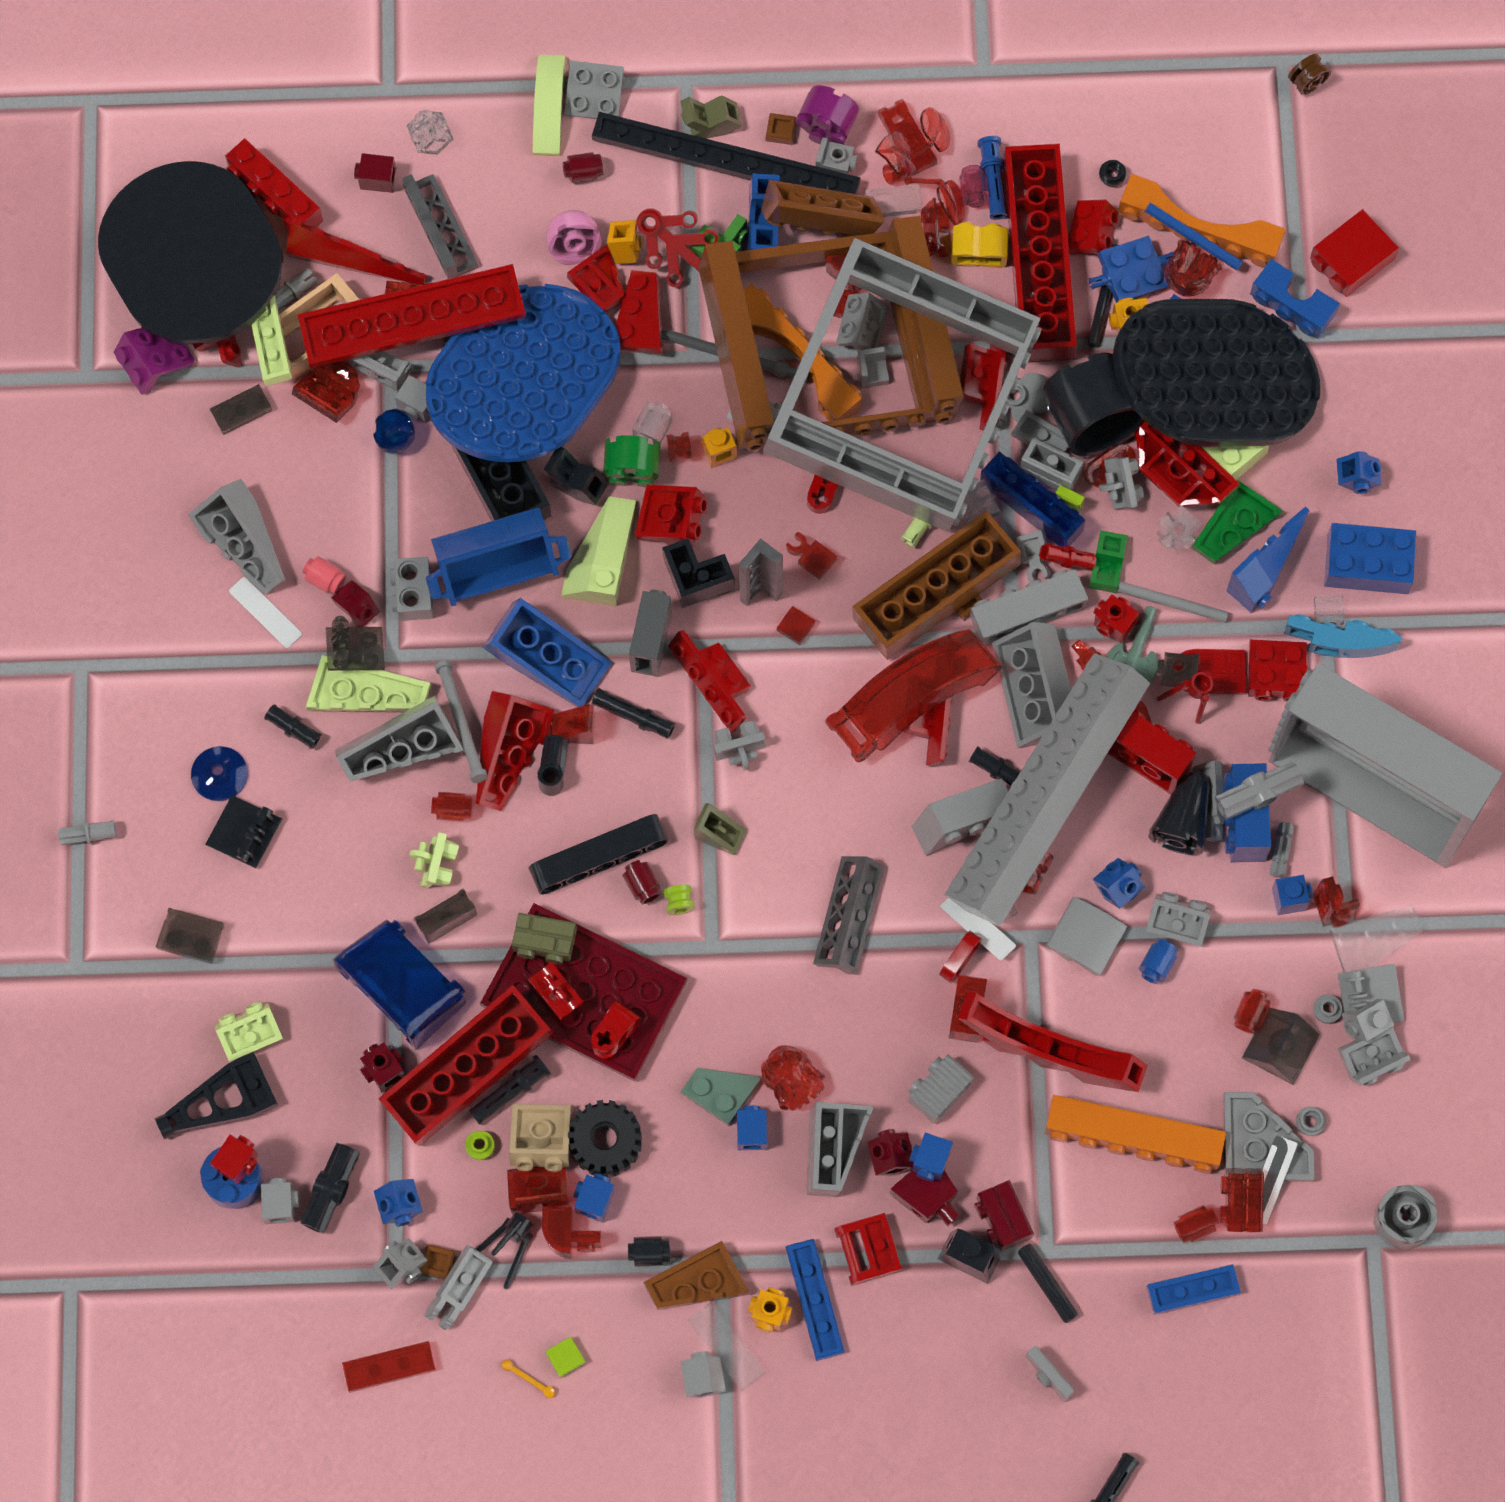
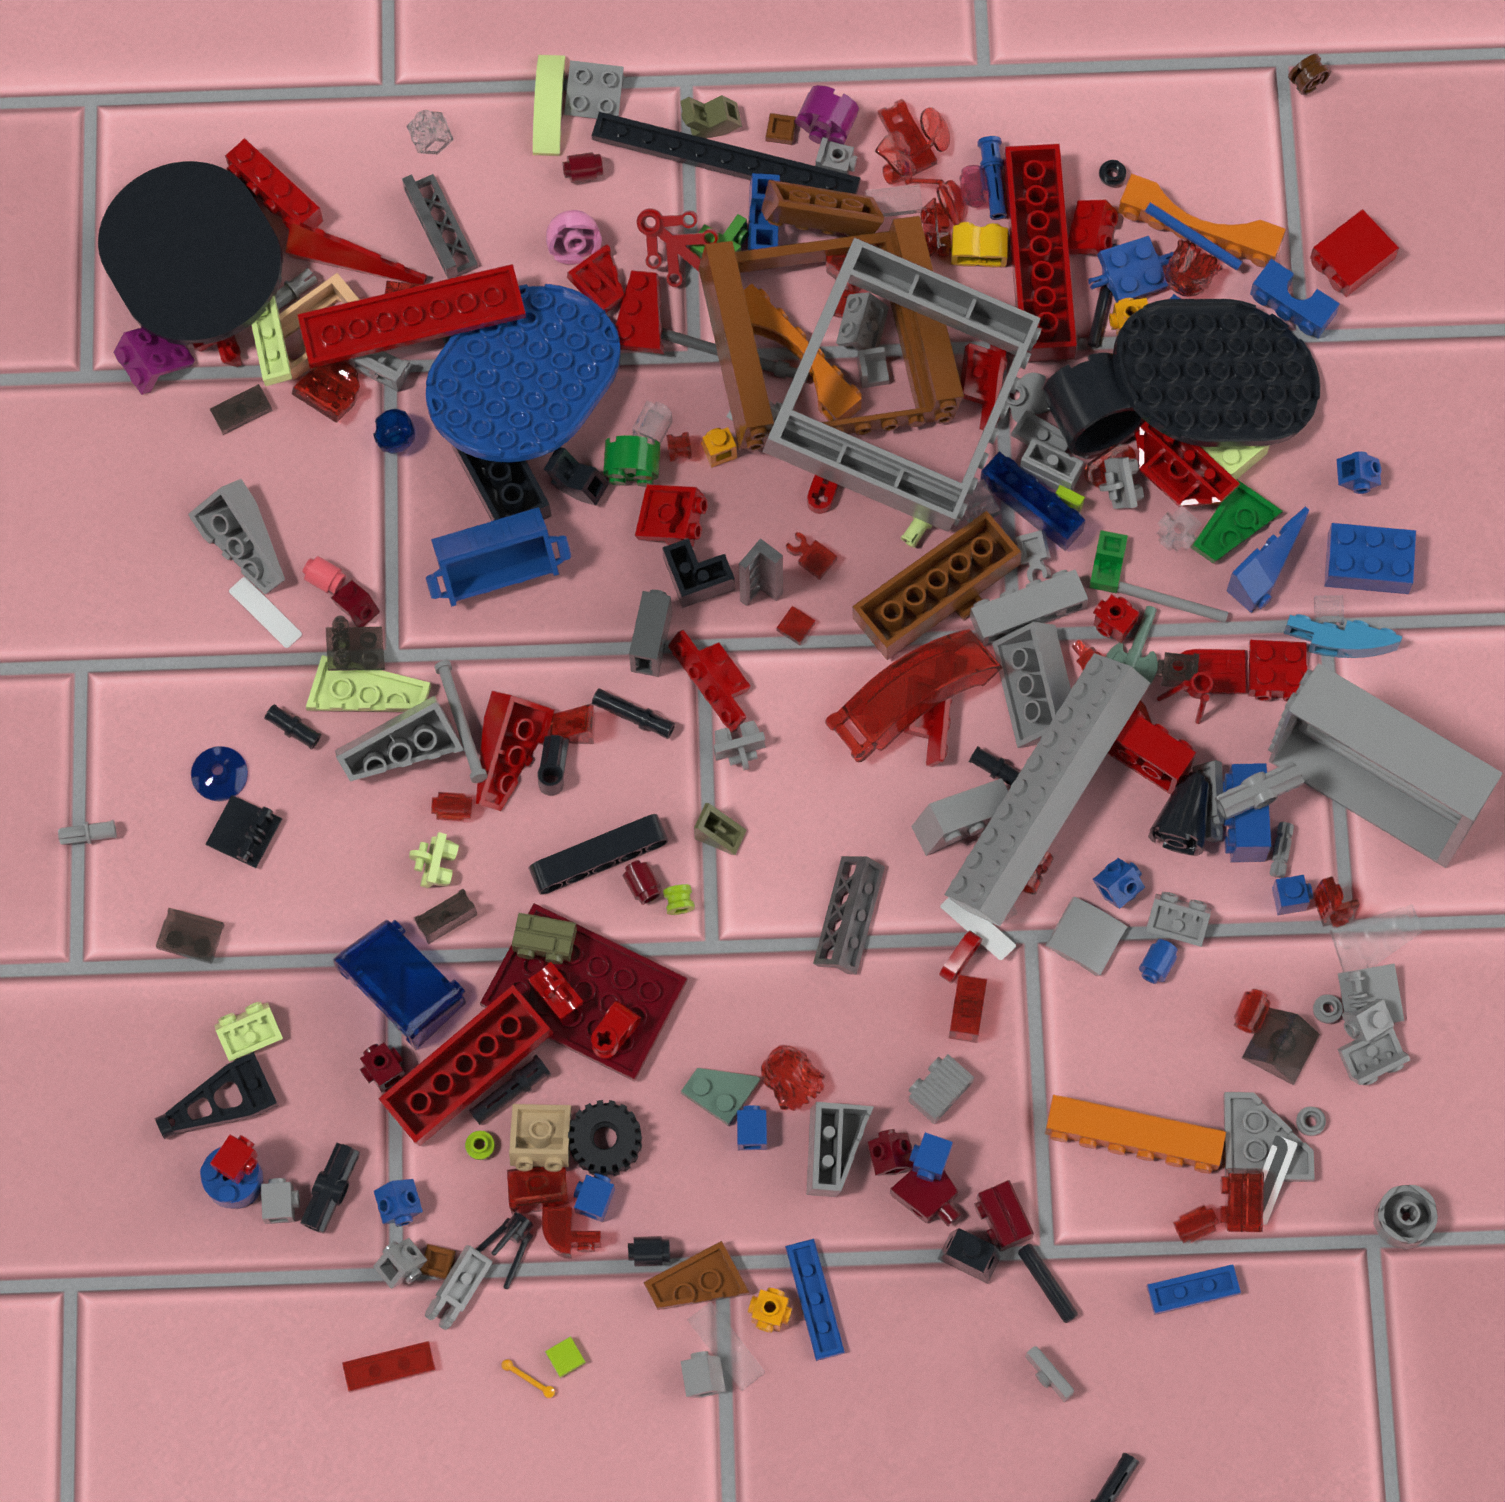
(376, 172): dark red brick -> none
(413, 399): light grey brick -> none
(413, 588): light grey brick -> none
(546, 653): blue slope -> none
(600, 560): yellowish green wedge -> none
(624, 241): light orange brick -> none
(877, 1246): red plate -> none
(1049, 1049): red arch -> none
(1067, 556): red pin -> none

